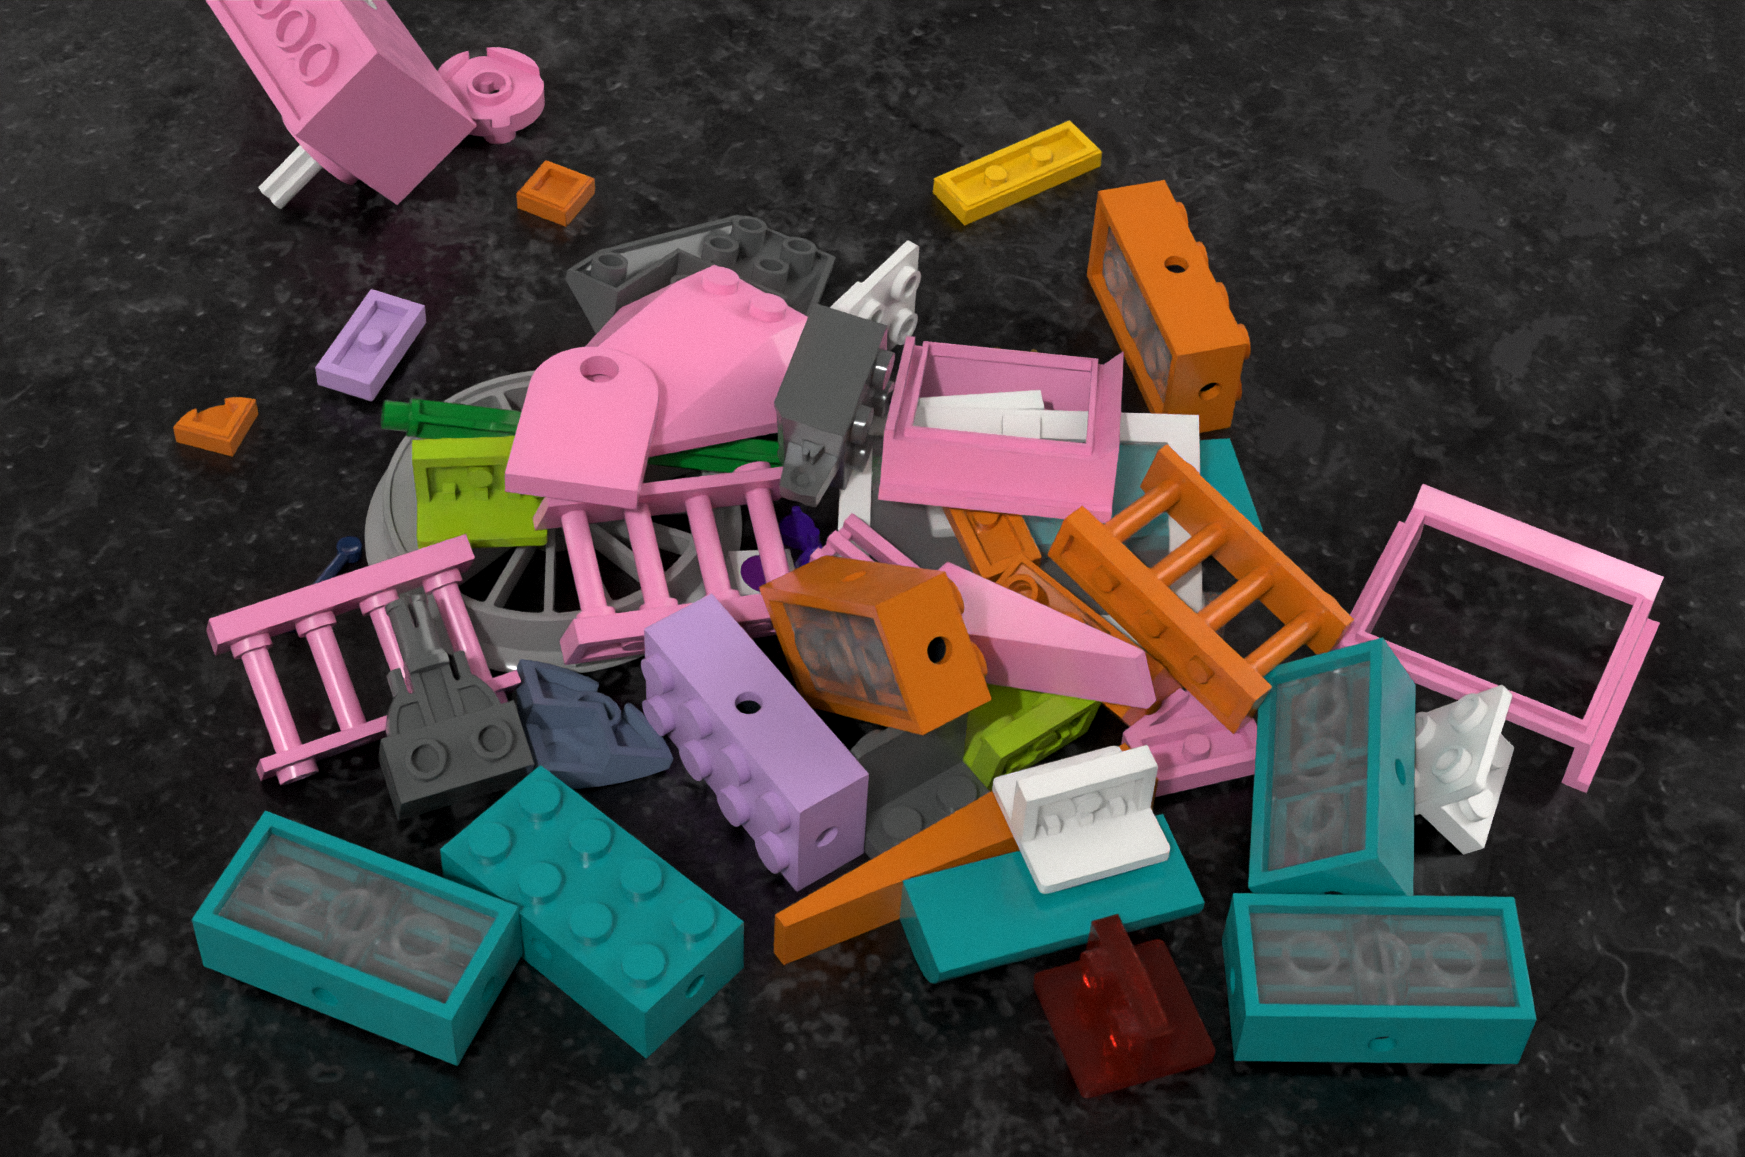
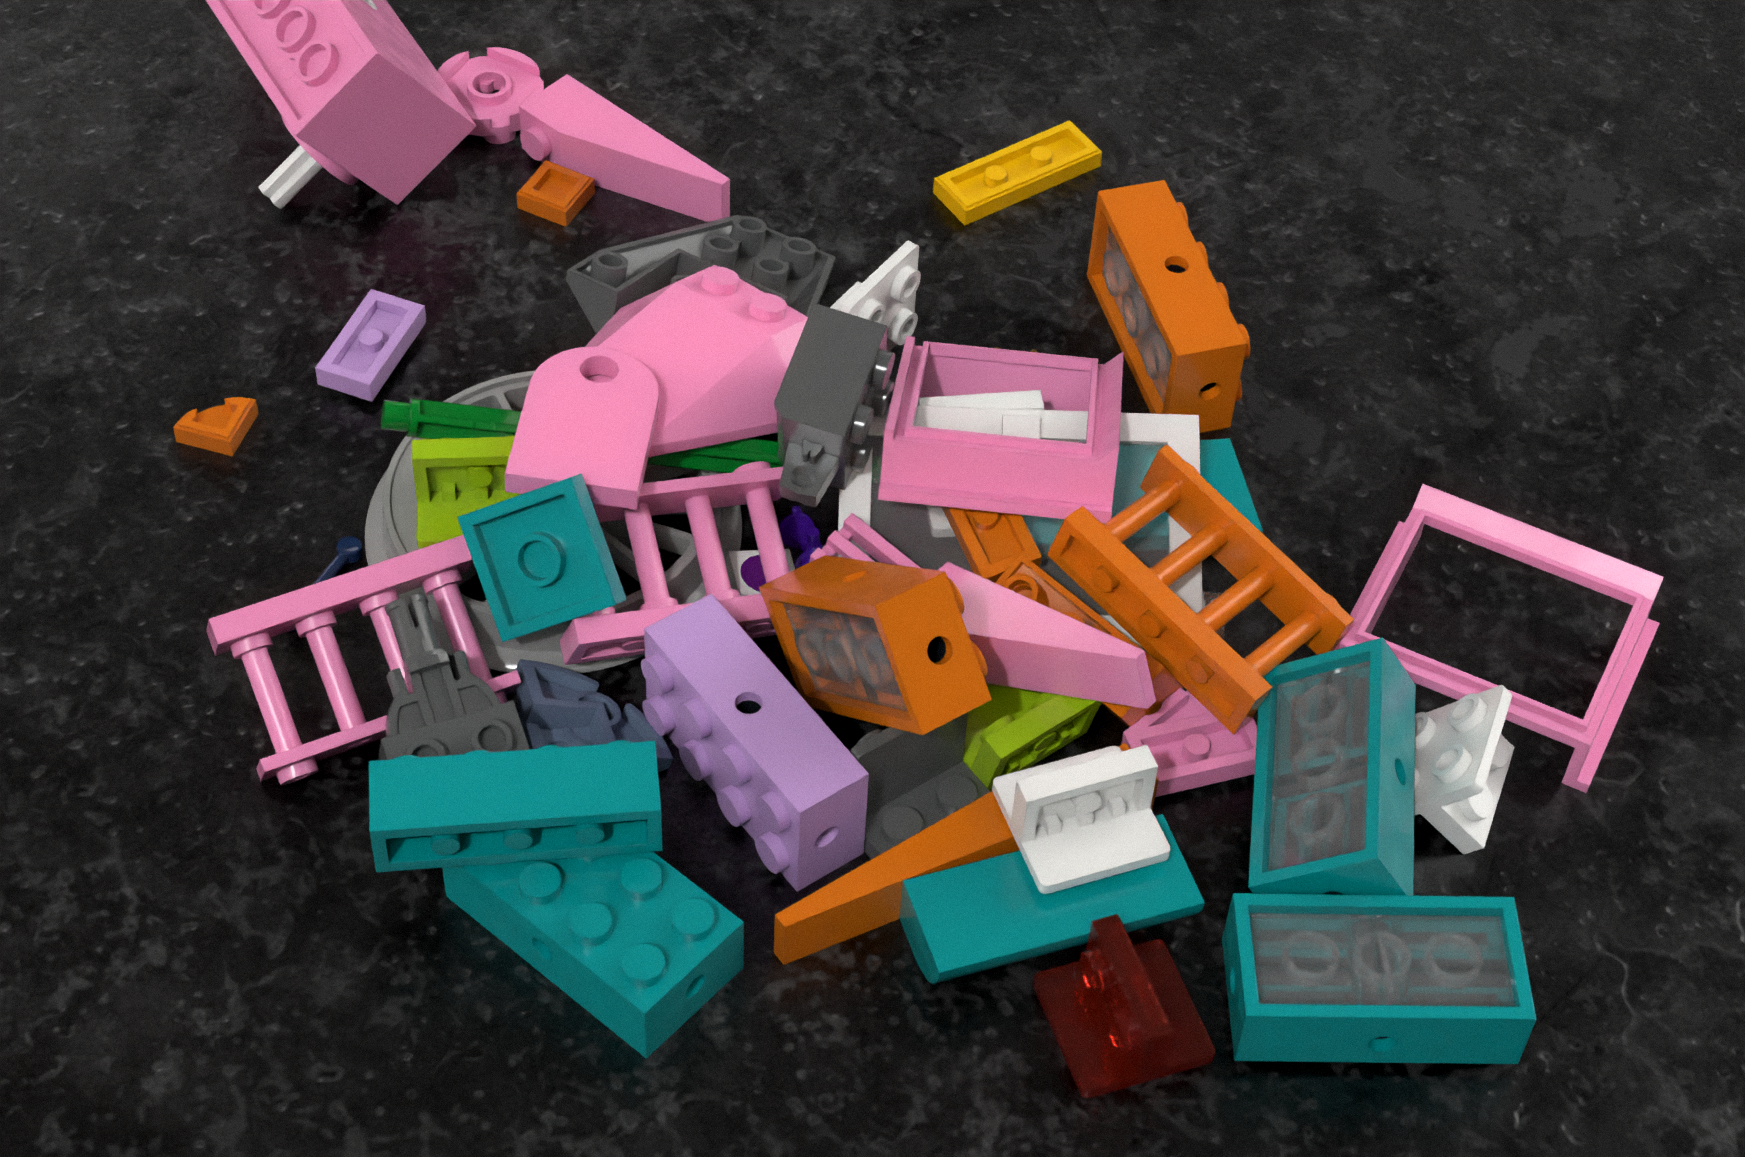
(359, 937): brick -> none
(514, 805): none -> teal brick
(542, 558): none -> teal plate
(620, 152): none -> bright pink slope

